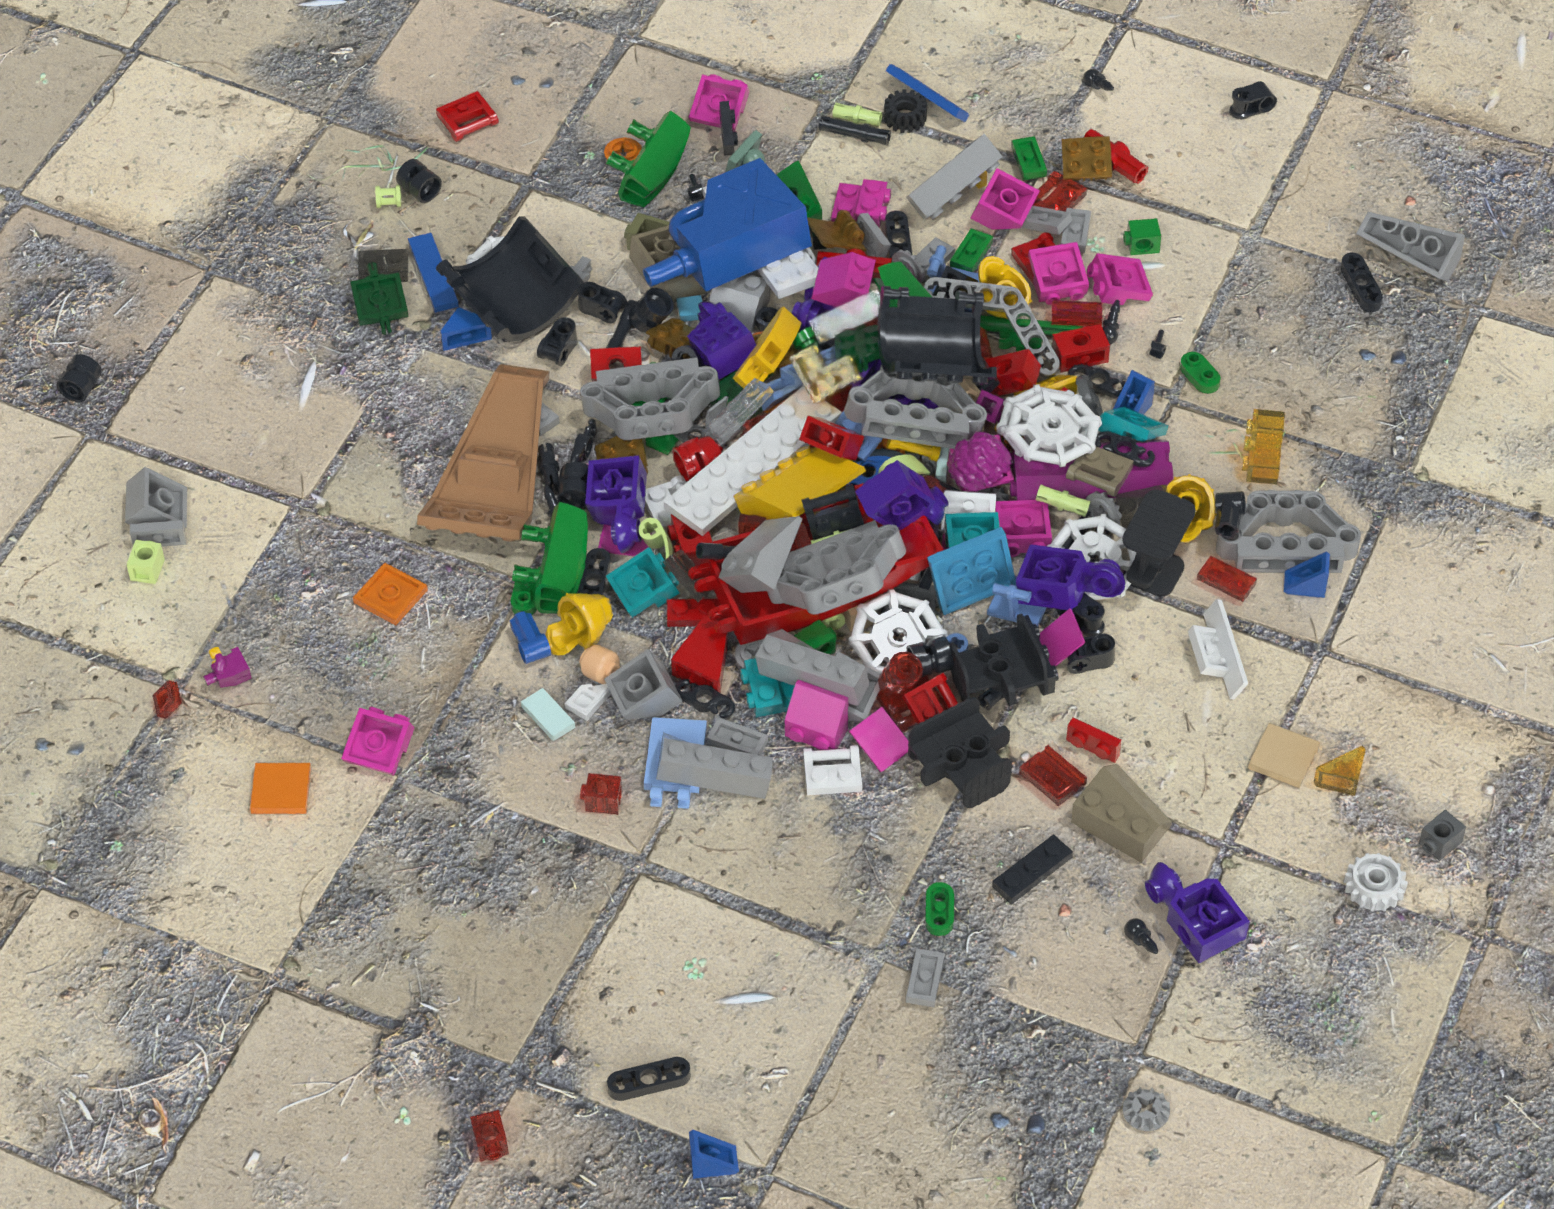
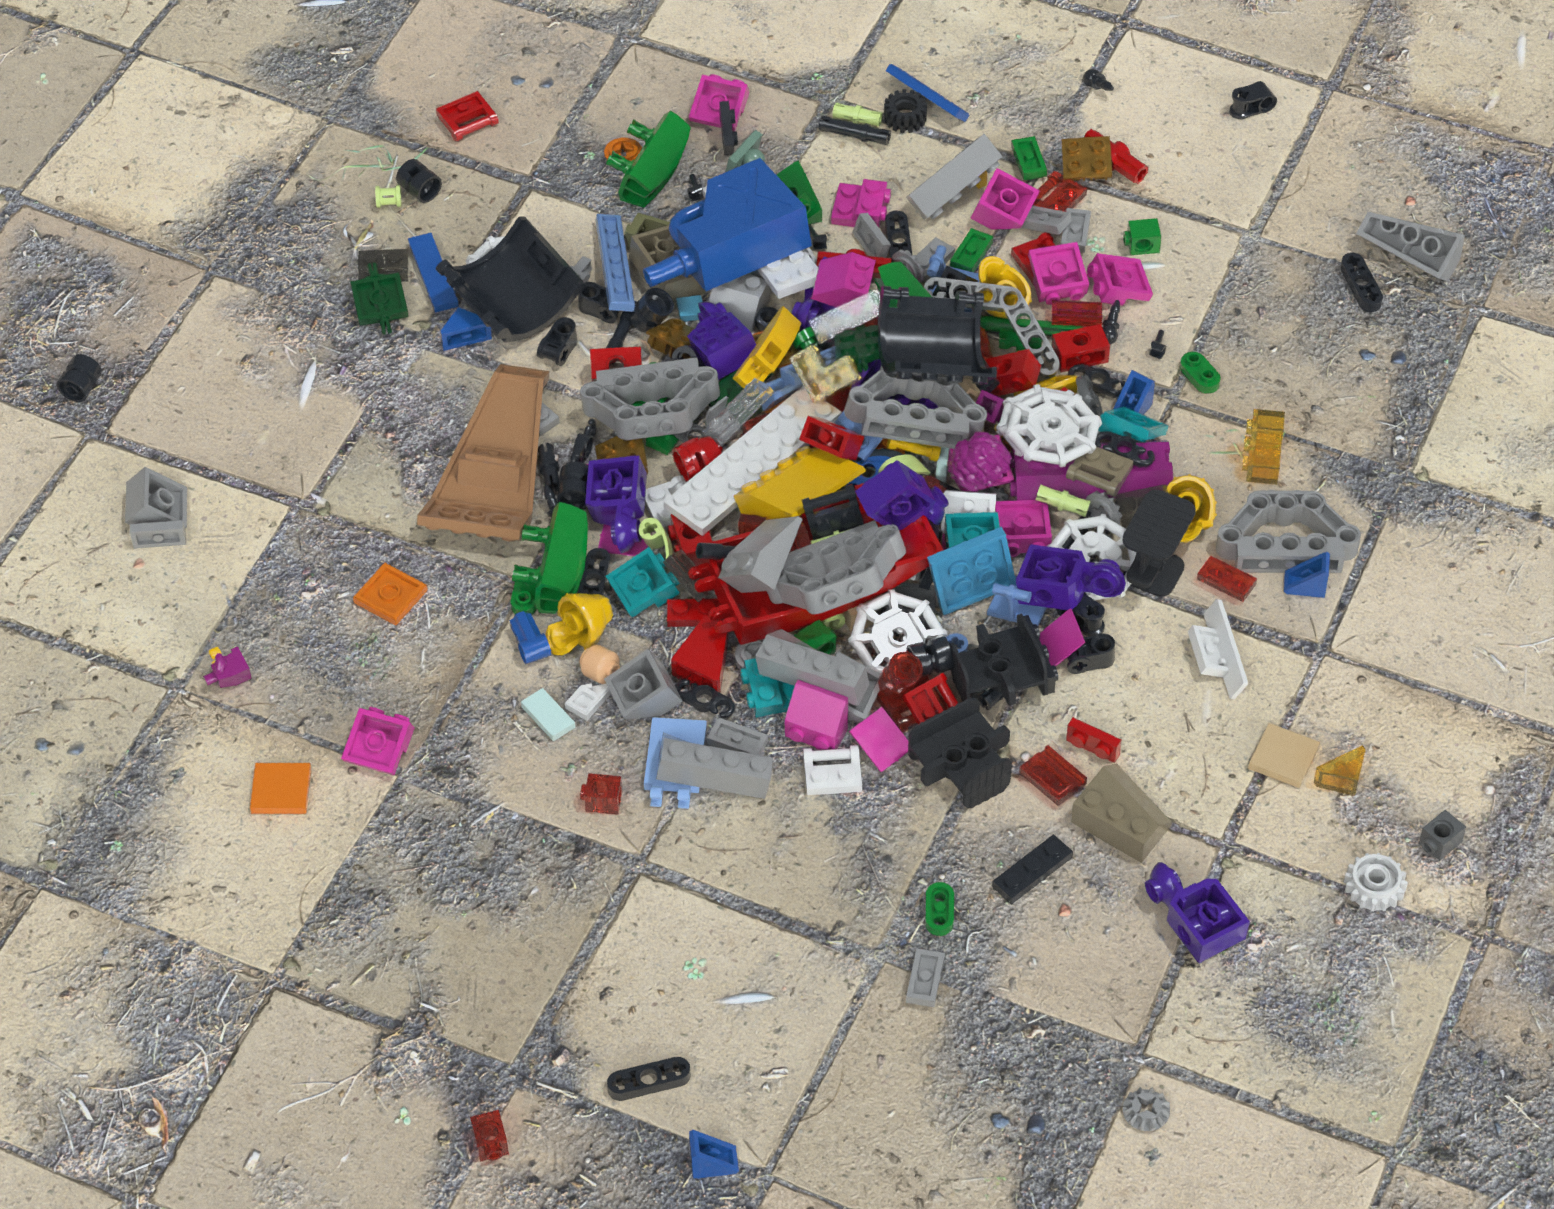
(145, 561): yellowish green brick -> none
(167, 699): clear red plate -> none
(615, 262): none -> medium blue tile
(841, 233): pearl gold hinge -> none
(1137, 931): black bar -> none
(1229, 510): black piece -> none

